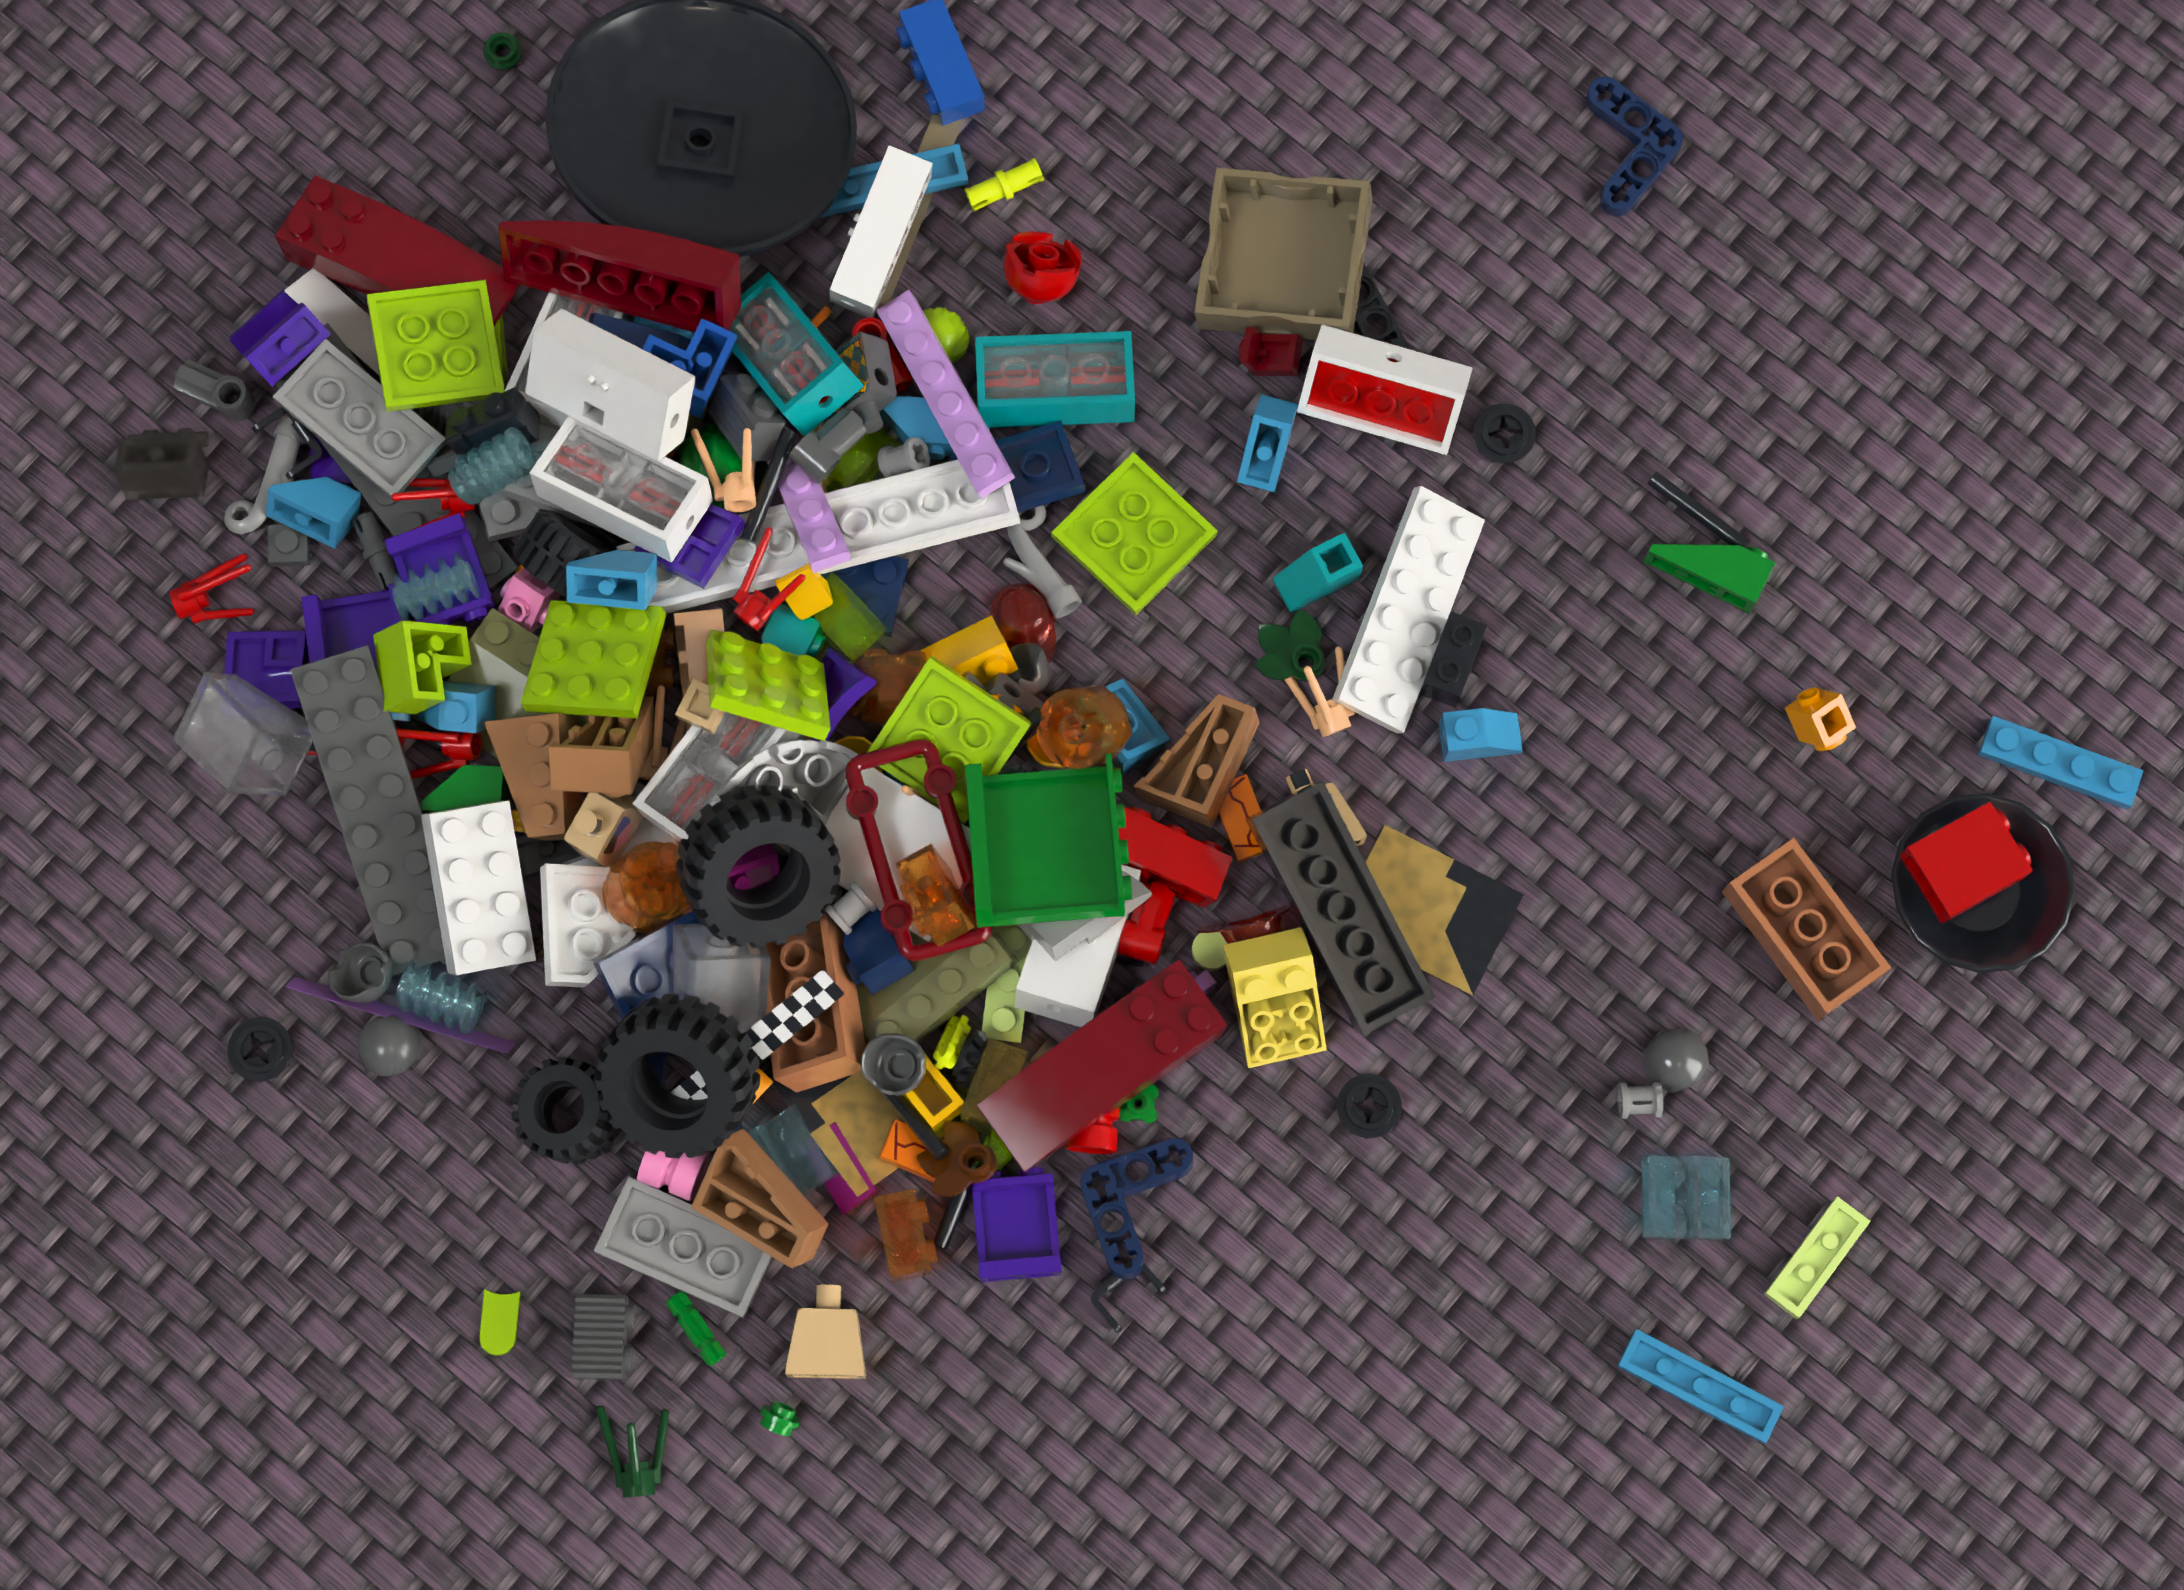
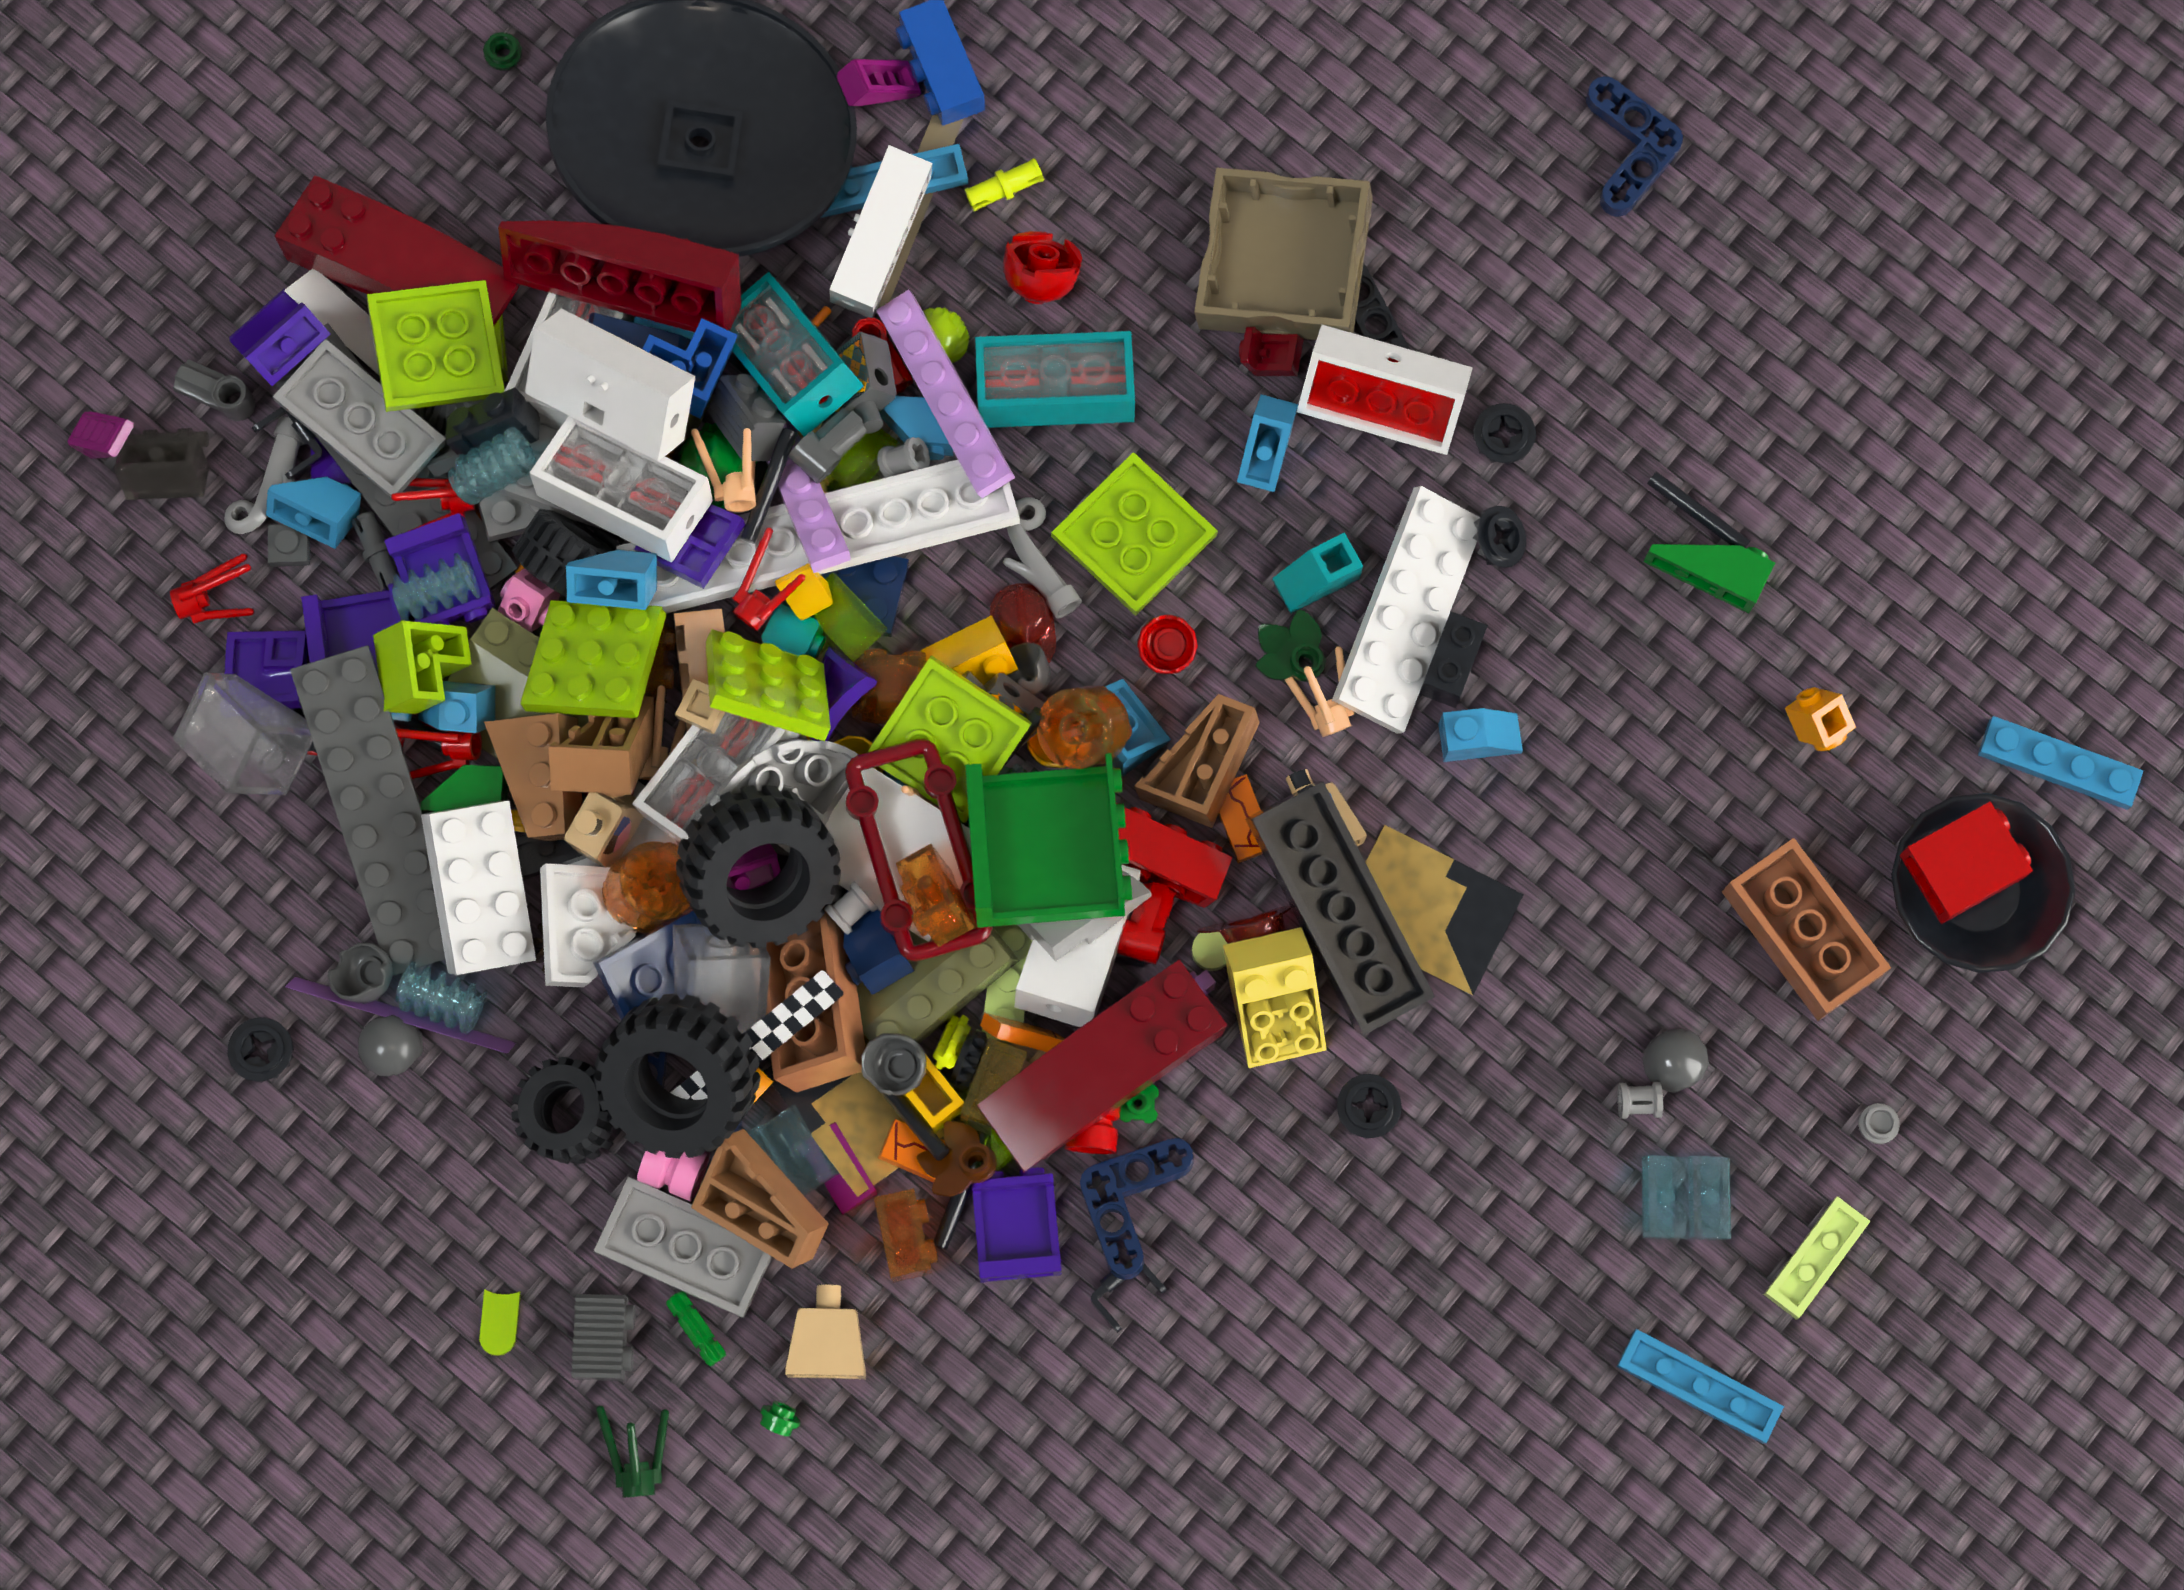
(100, 435): none -> magenta slope
(873, 81): none -> magenta slope
(1020, 1033): none -> orange tile
(1041, 466): dark blue plate -> none
(1167, 644): none -> red hair
(1511, 544): none -> black gear
(1878, 1123): none -> light grey plate

